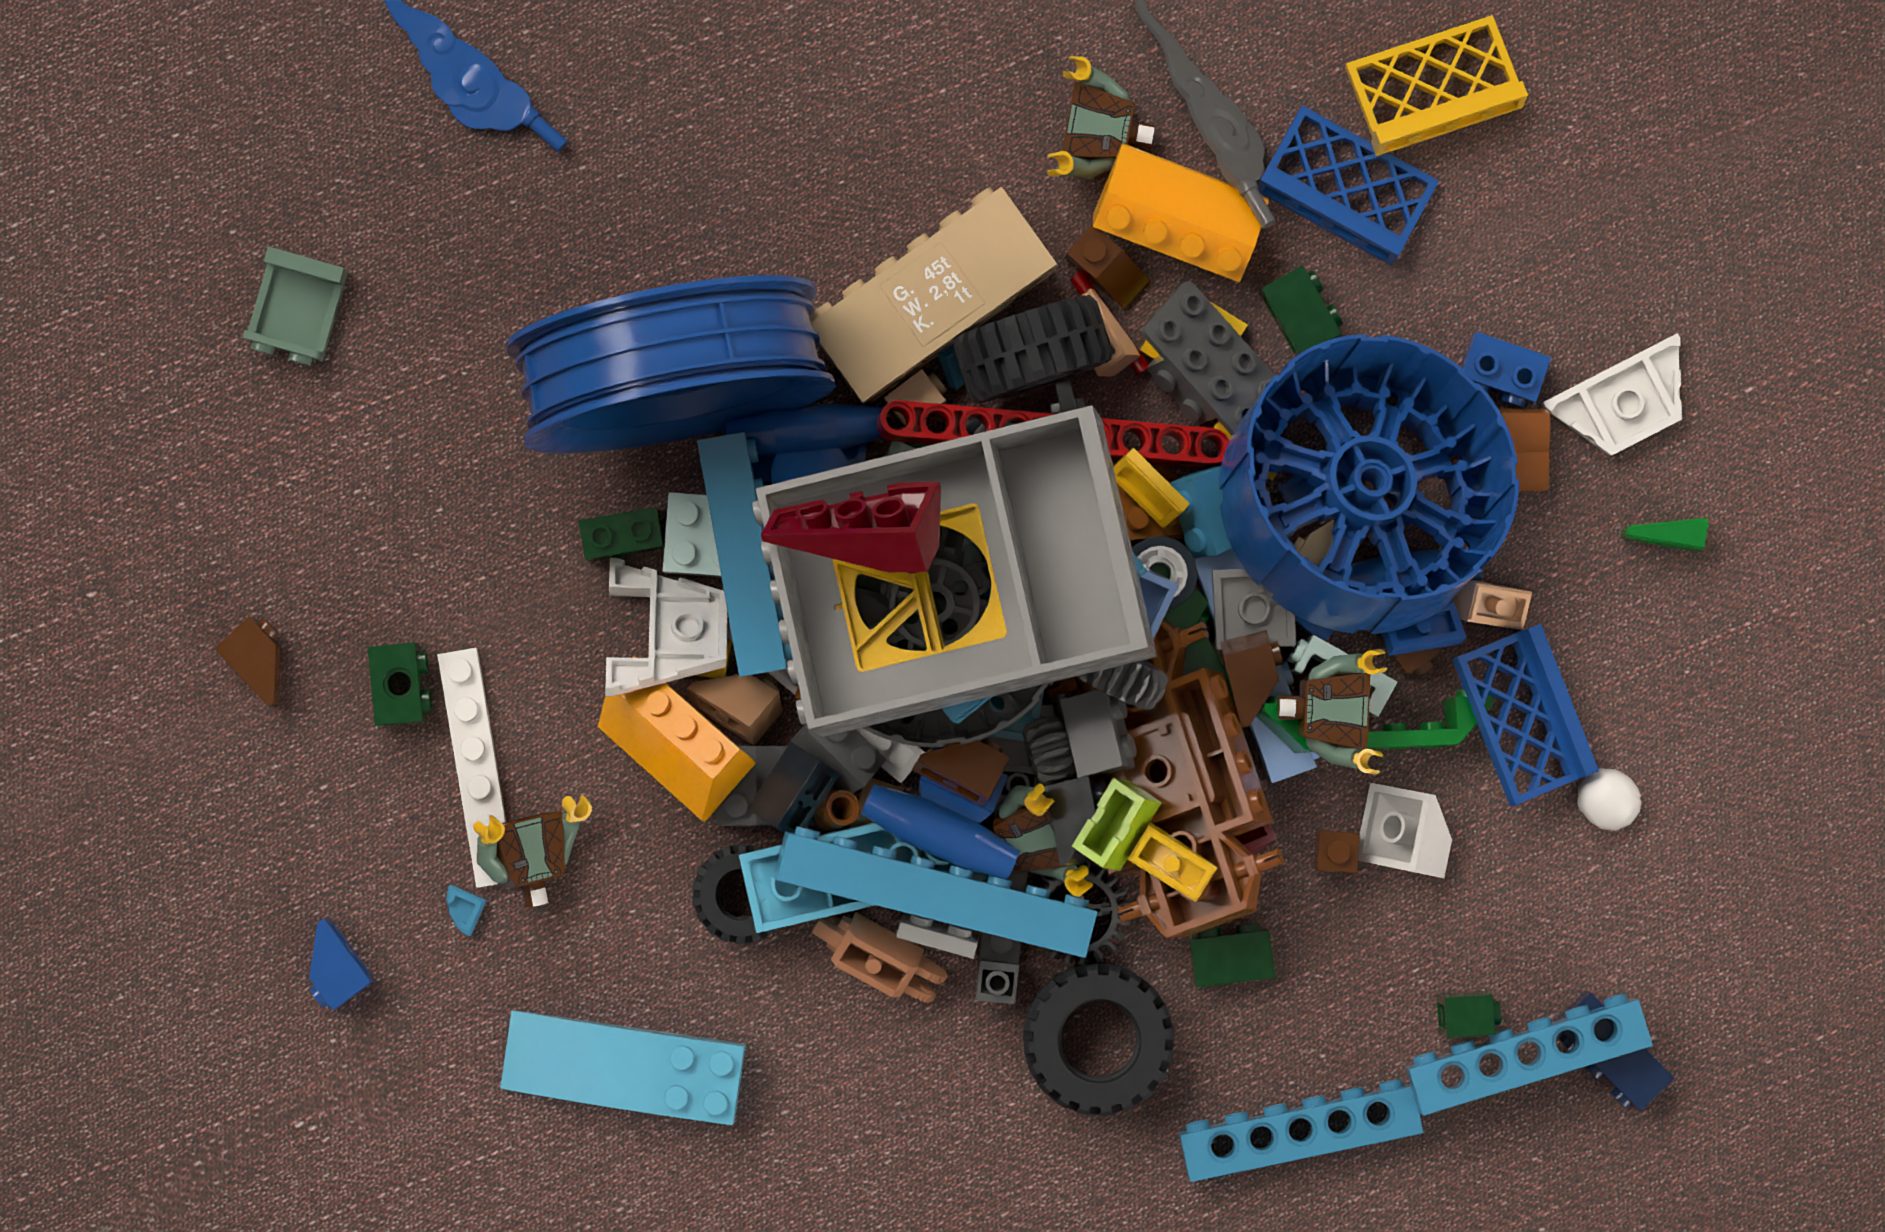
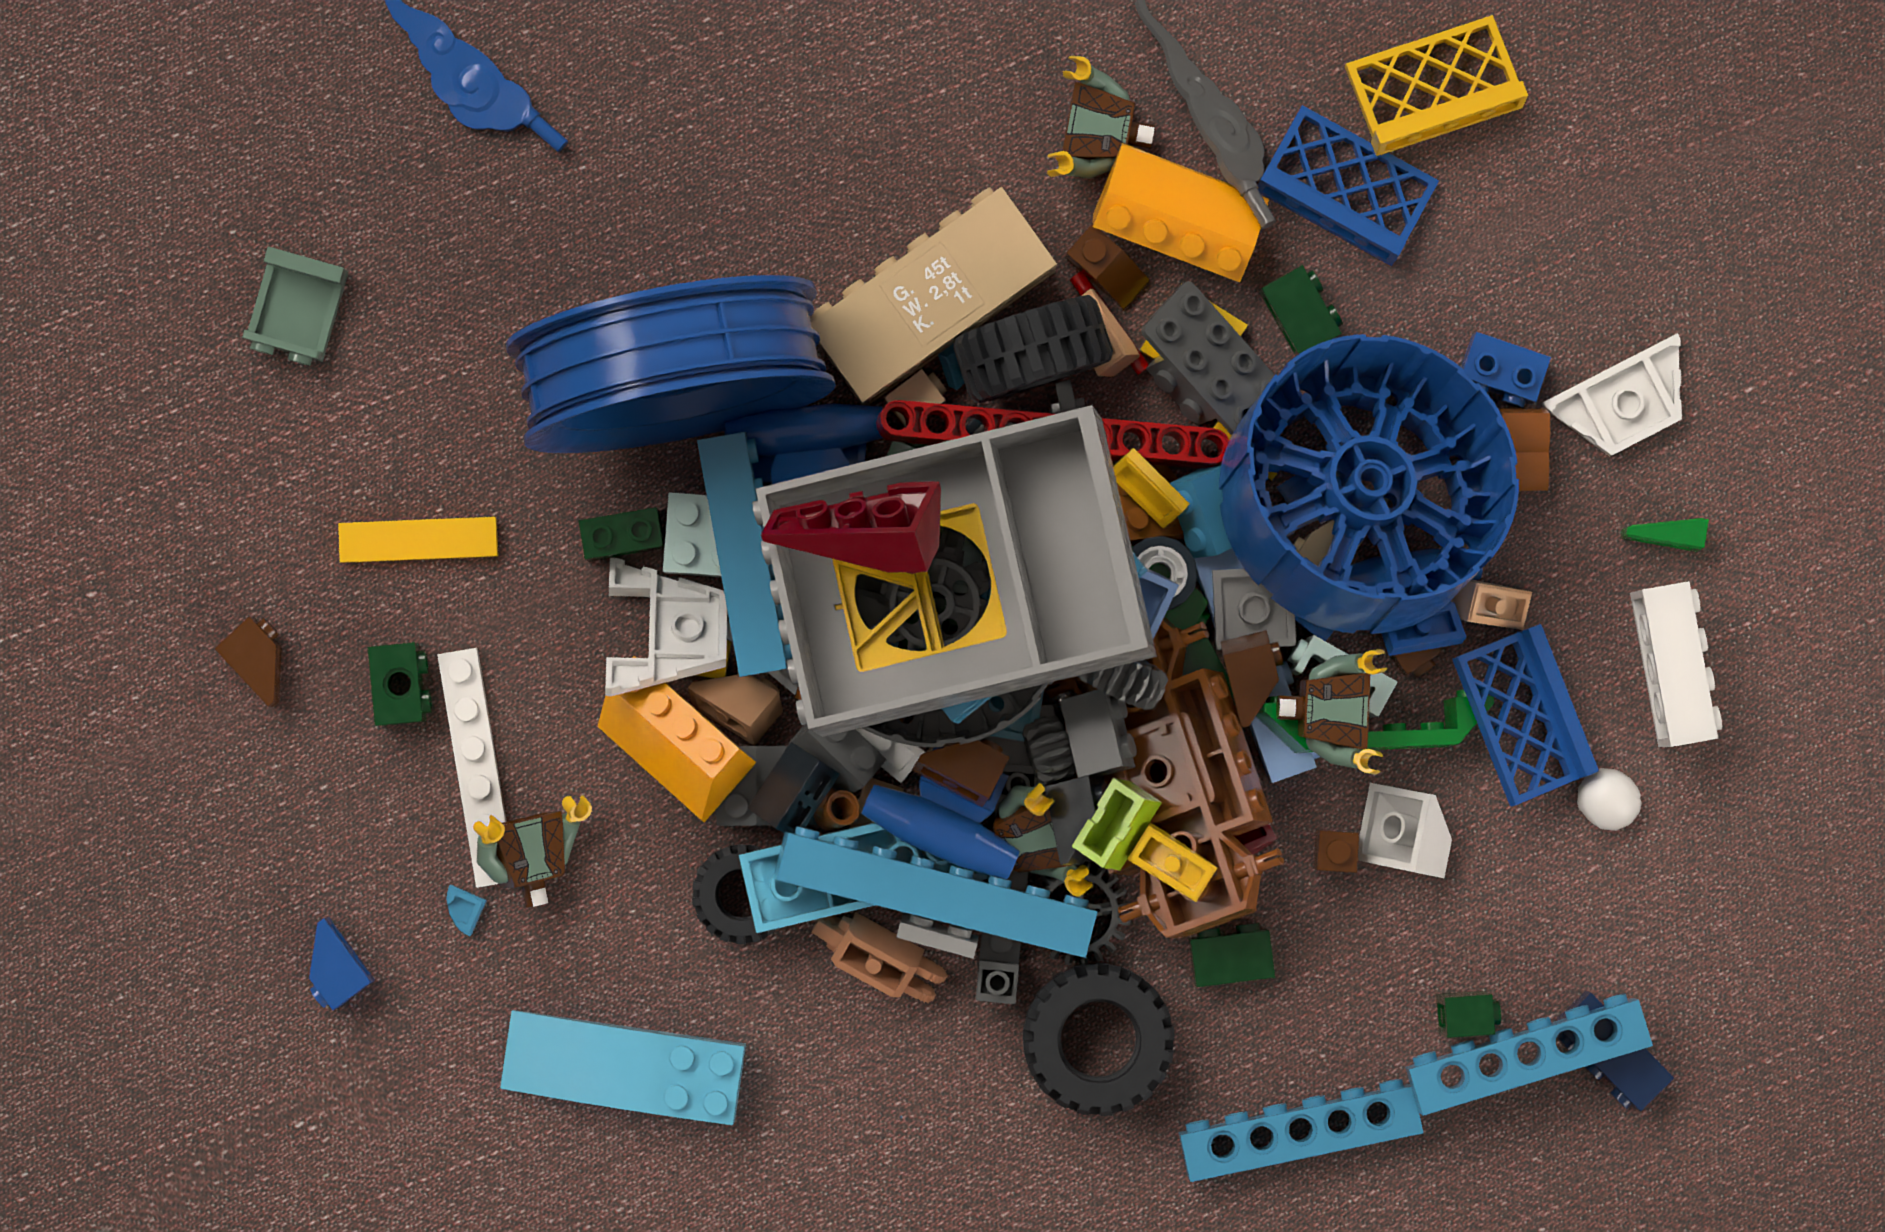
(418, 539): none -> yellow tile
(1675, 664): none -> white brick

